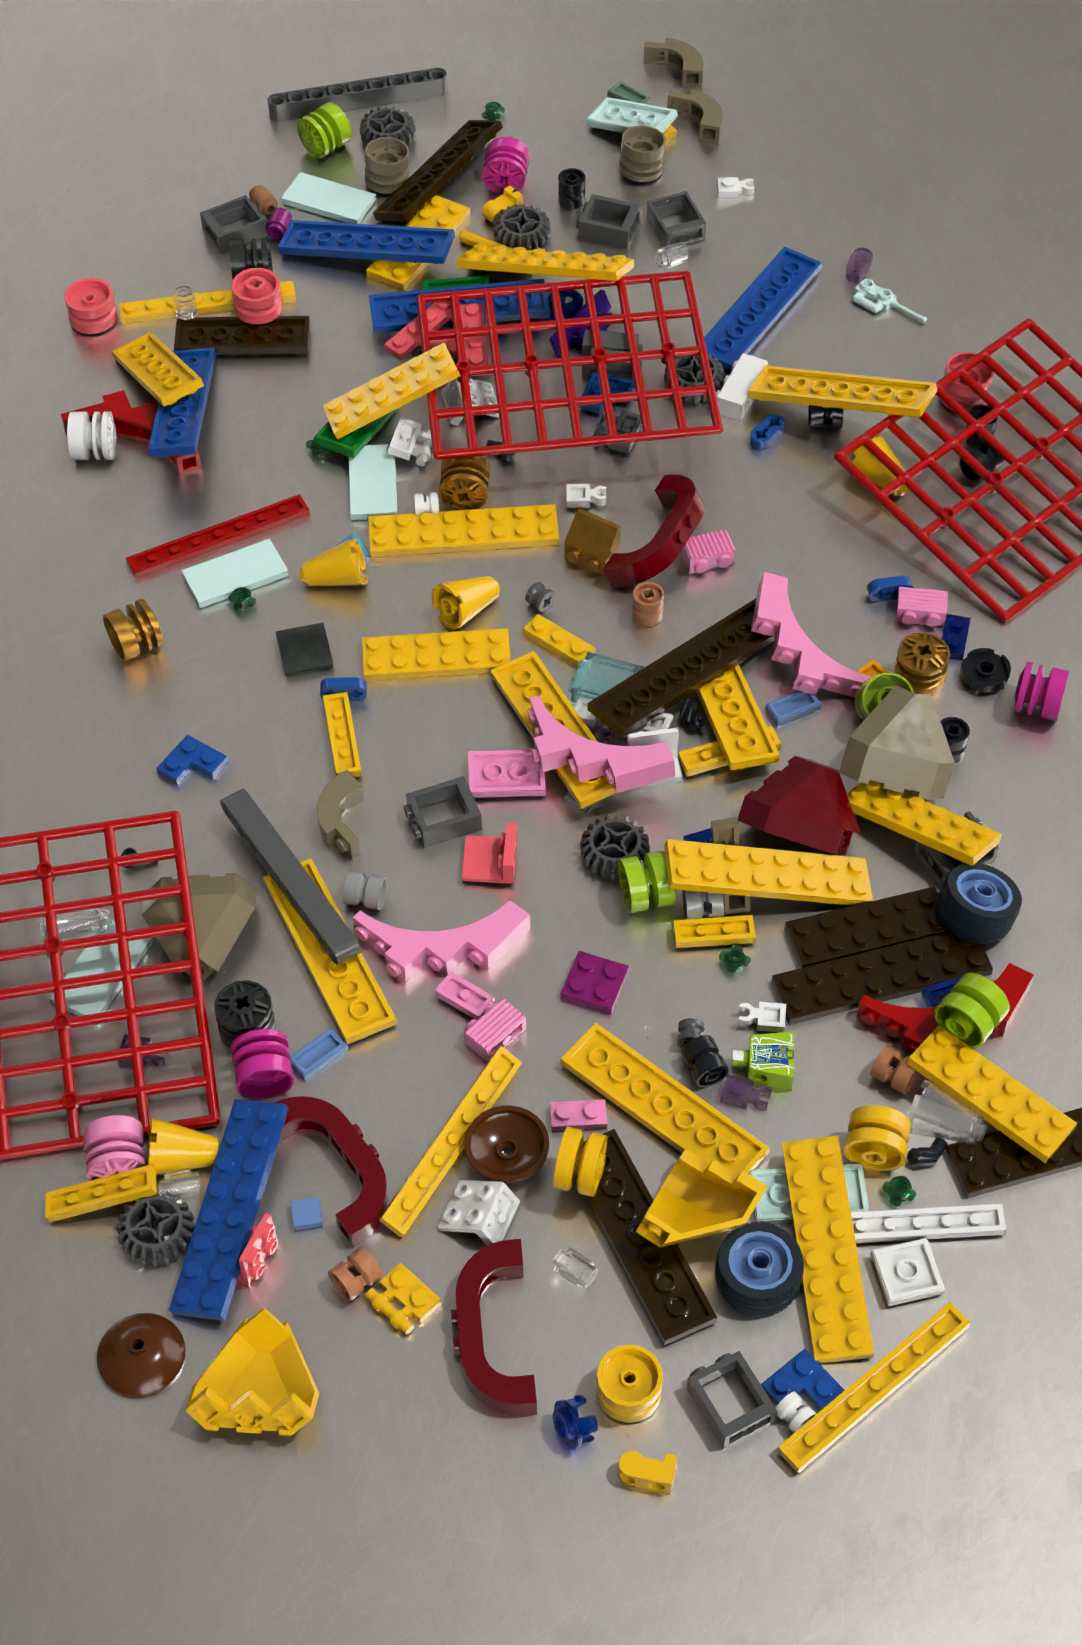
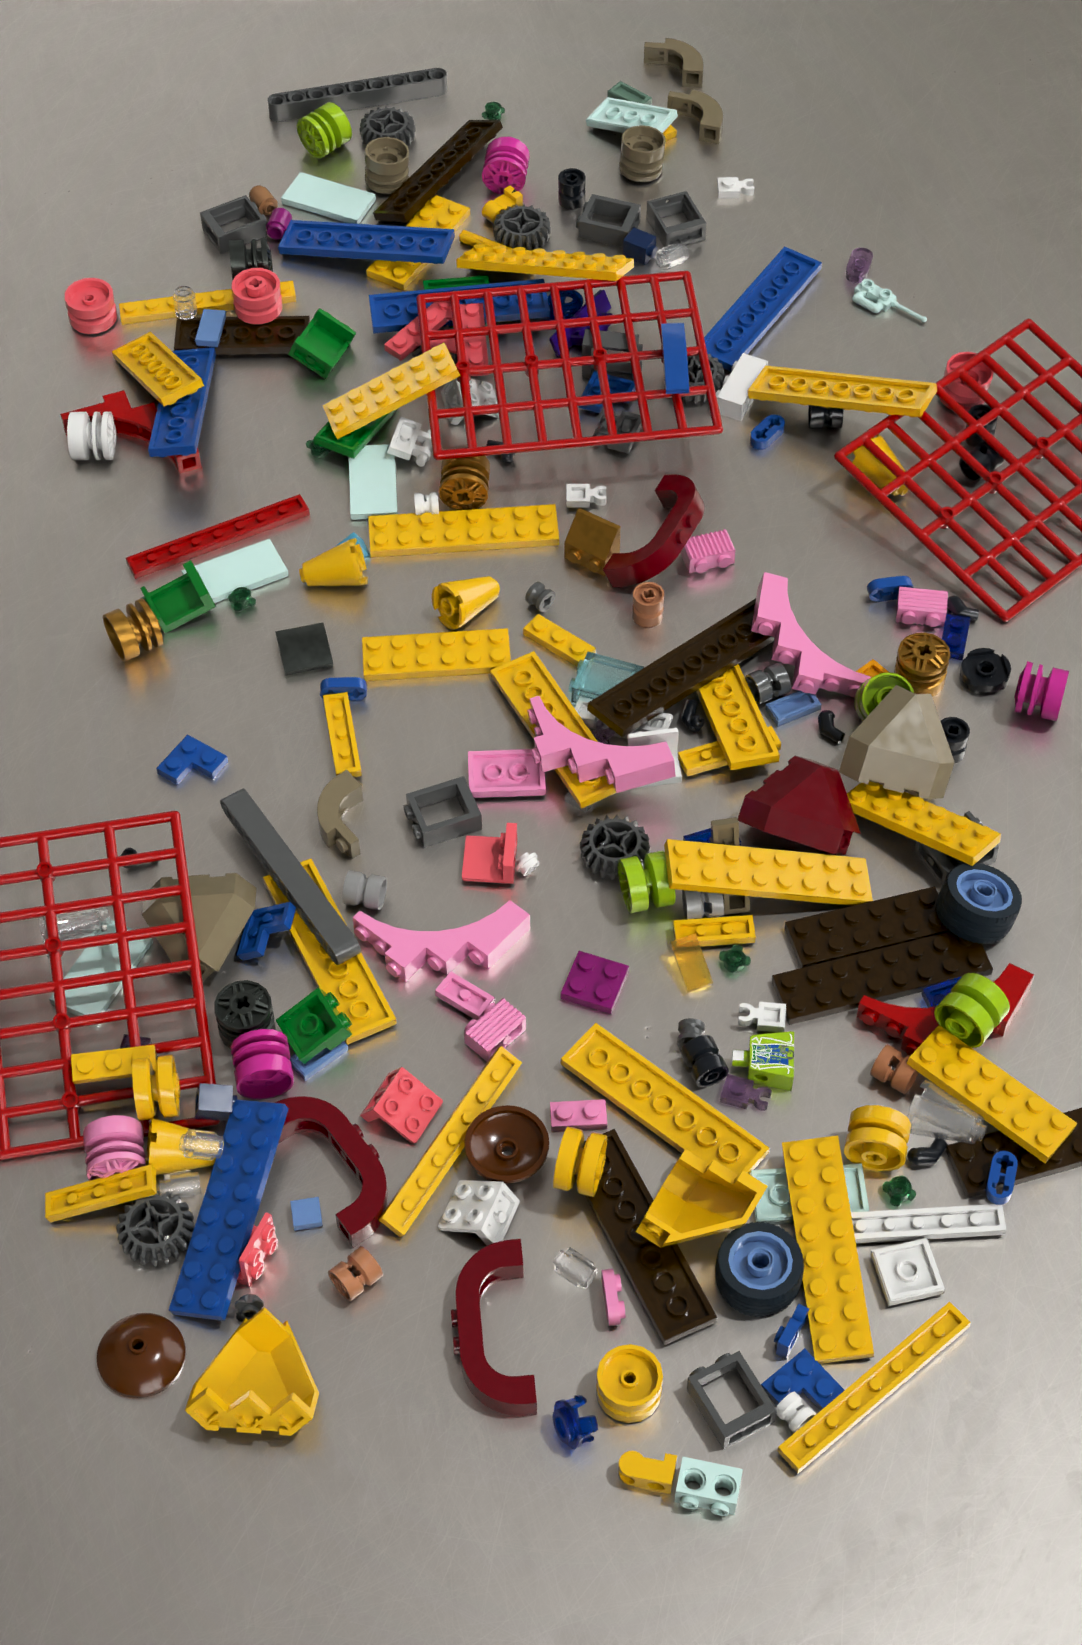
(108, 1063): none -> yellow plate
(159, 1087): none -> yellow wheel
(179, 599): none -> green panel
(201, 1144): none -> clear brick
(210, 328): none -> medium blue tile
(214, 1101): none -> brick
(248, 1306): none -> dark grey plate
(261, 925): none -> blue plate
(314, 1025): none -> green plate
(322, 343): none -> green panel
(403, 1104): none -> coral bracket
(409, 1292): yellow plate -> none
(527, 863): none -> white plate
(611, 1285): none -> bright pink plate
(640, 246): none -> dark blue brick
(675, 358): none -> blue slope
(691, 963): none -> clear yellow tile
(710, 1477): none -> light aqua brick
(770, 683): none -> dark grey wheel
(788, 1335): none -> blue plate
(827, 728): none -> black arm
(957, 607): none -> black arm
(1007, 1179): none -> blue beam

